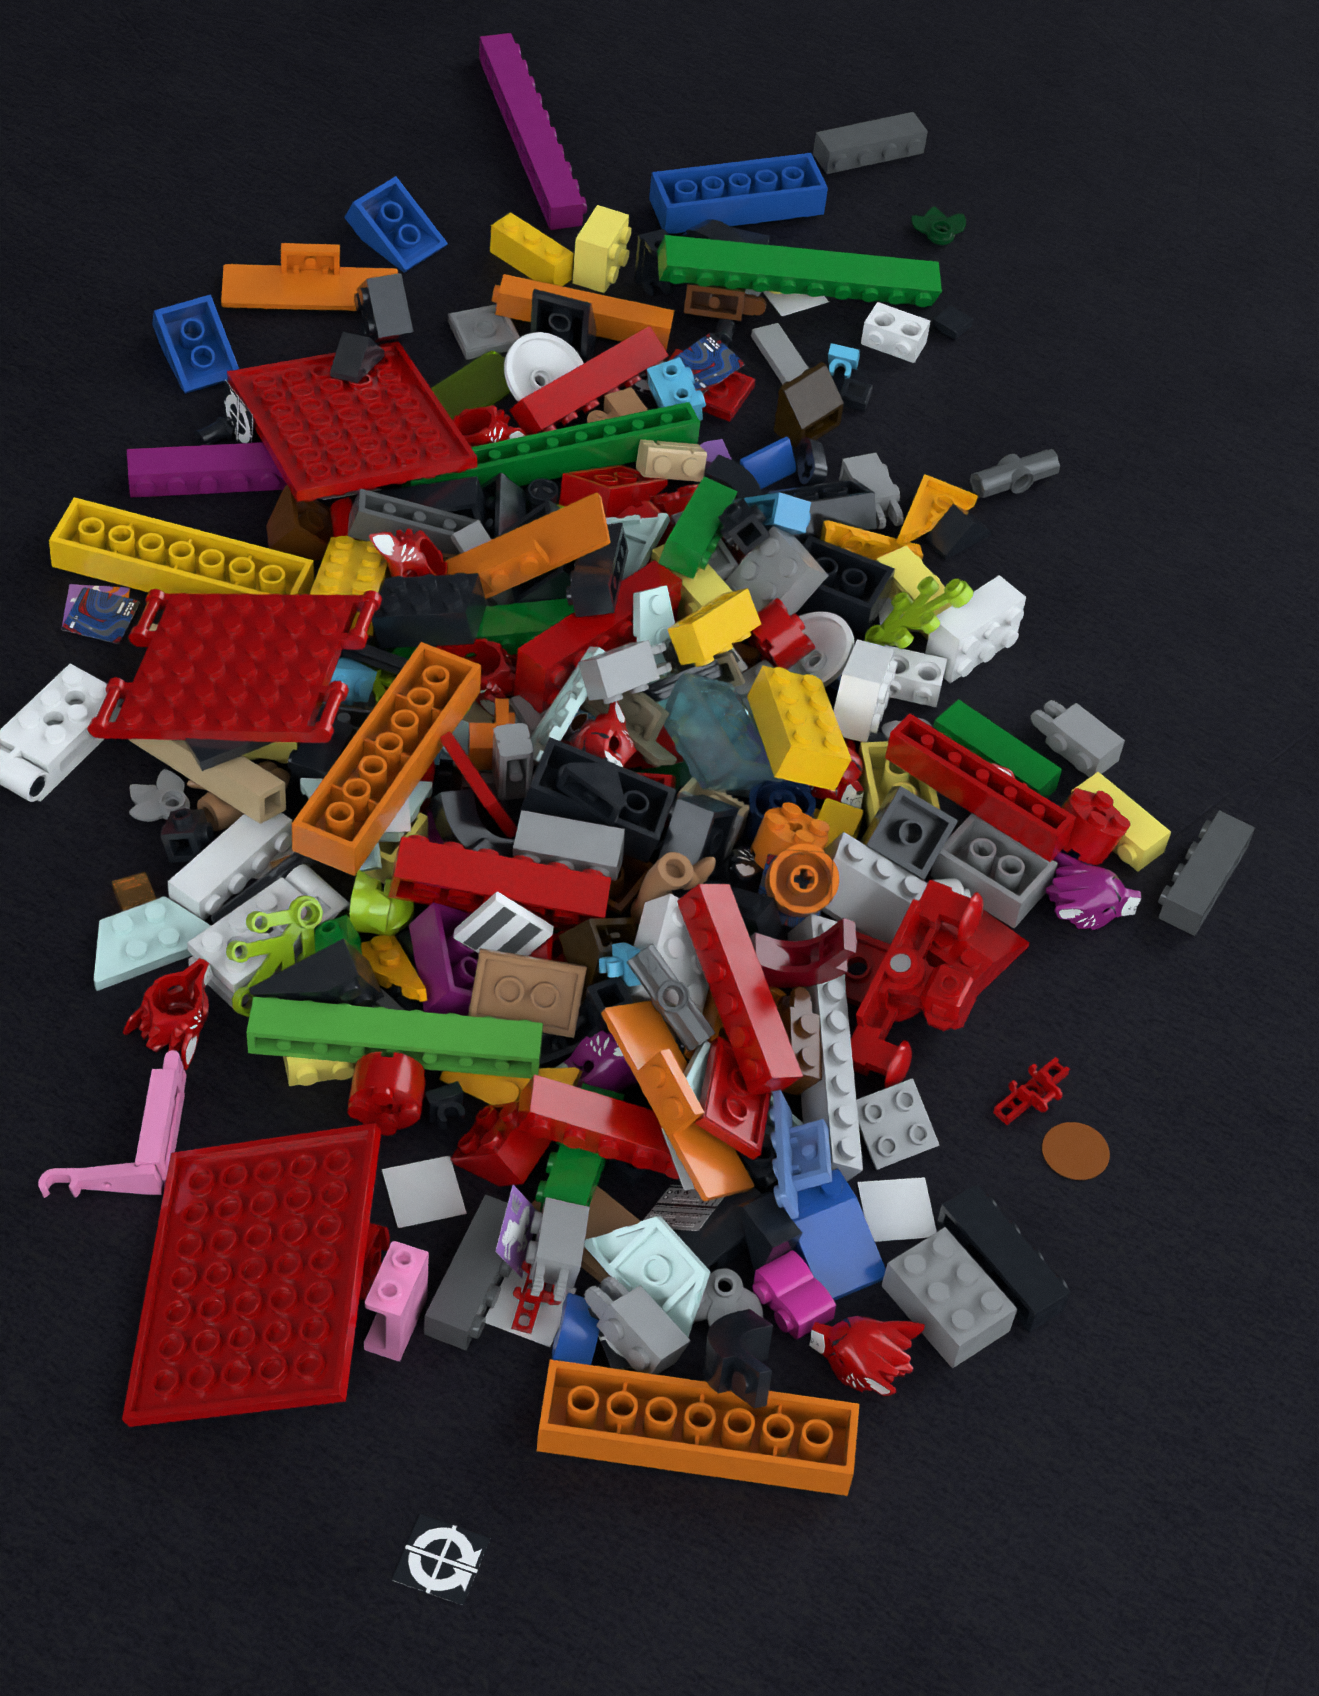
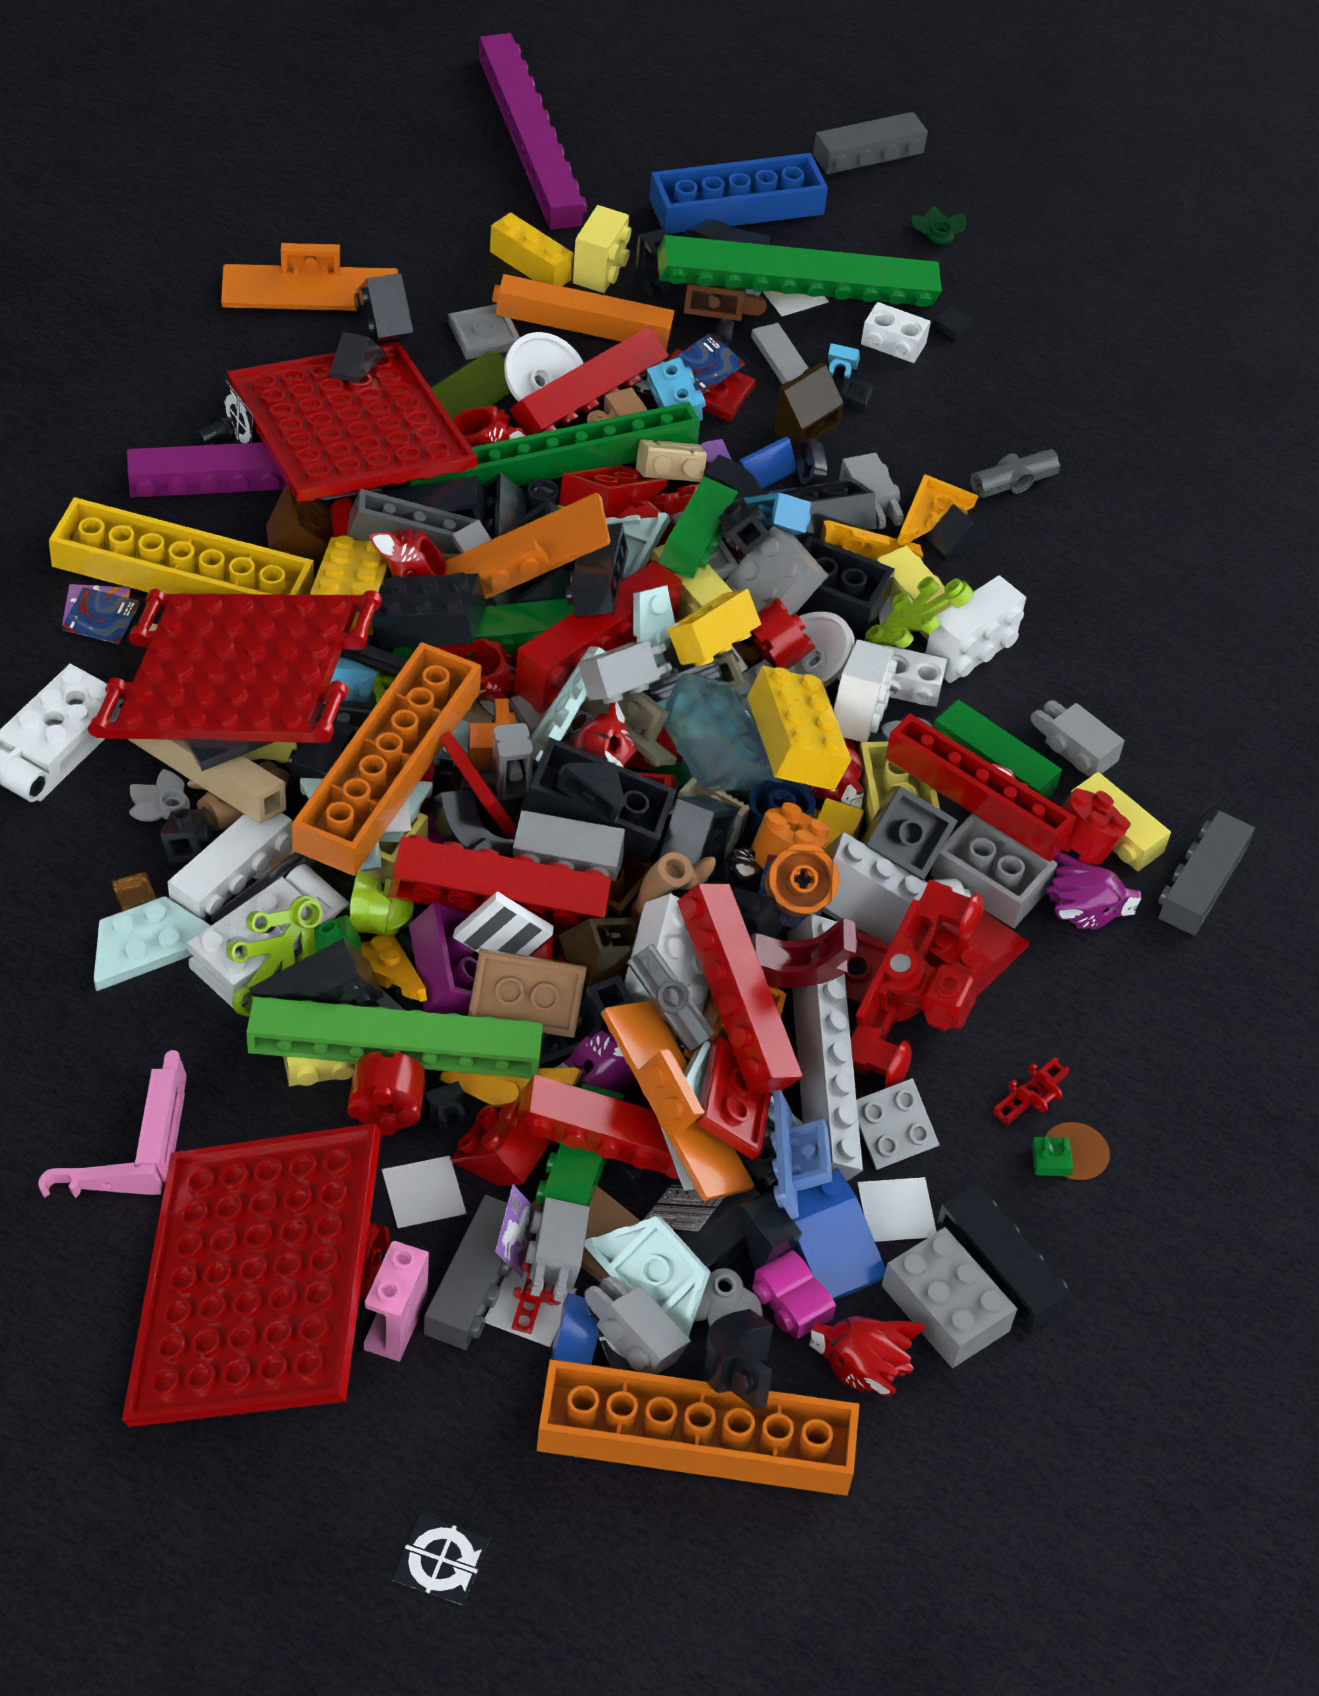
(176, 1014): red piece -> none
(194, 343): blue slope -> none
(395, 225): blue slope -> none
(566, 319): black slope -> none
(616, 964): medium azure tile -> none
(804, 1035): reddish brown hinge -> none
(1052, 1156): none -> green tile

